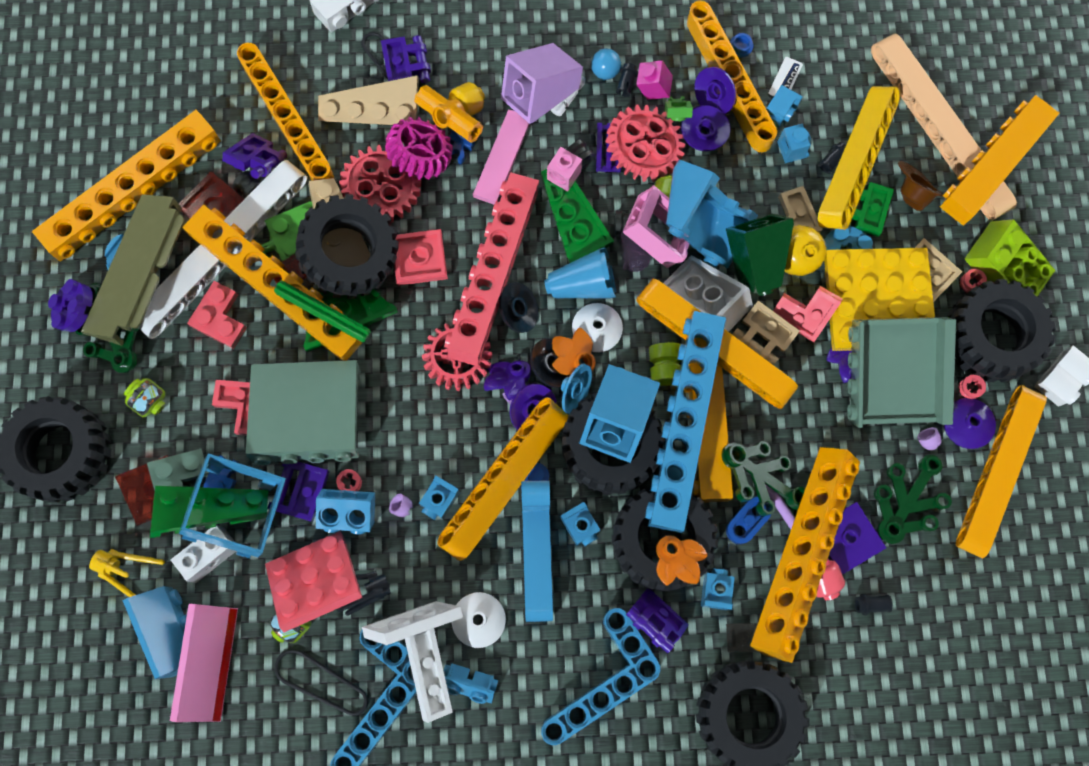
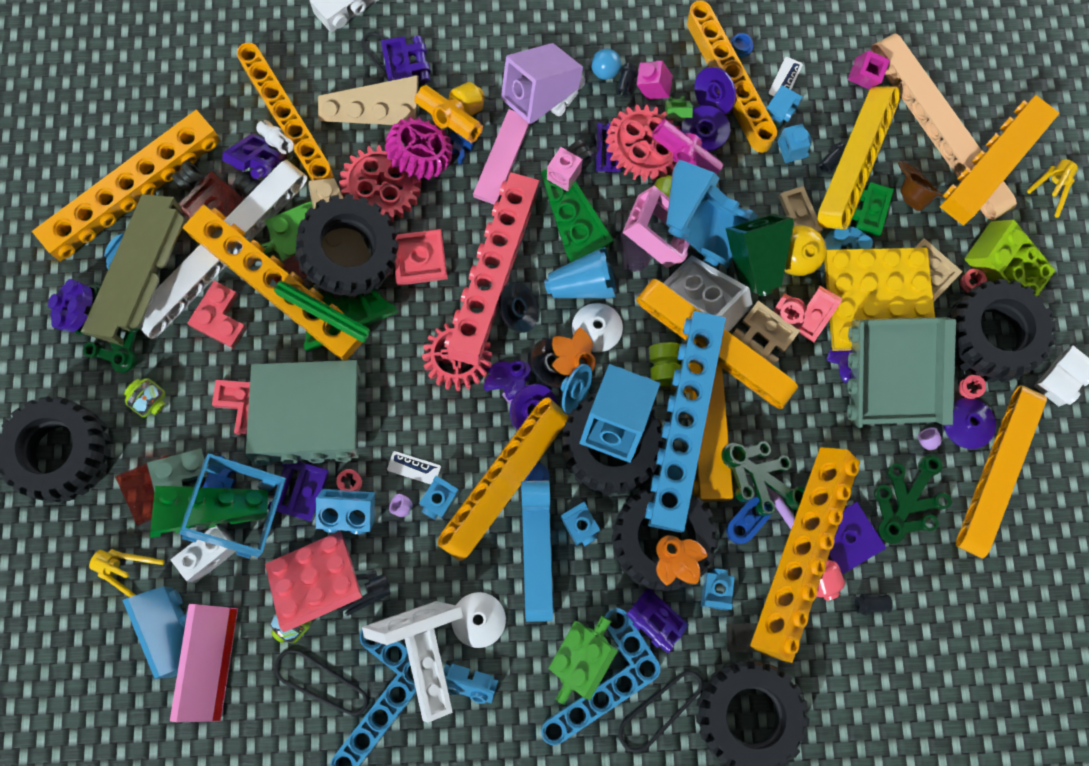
(187, 176): none -> pearl dark grey wheel
(274, 136): none -> white pin
(413, 467): none -> white sticker
(583, 659): none -> bright green plate
(635, 750): none -> black piece
(685, 147): none -> dark pink piece
(801, 308): none -> coral bush
(868, 69): none -> dark pink brick
(1061, 175): none -> yellow plant

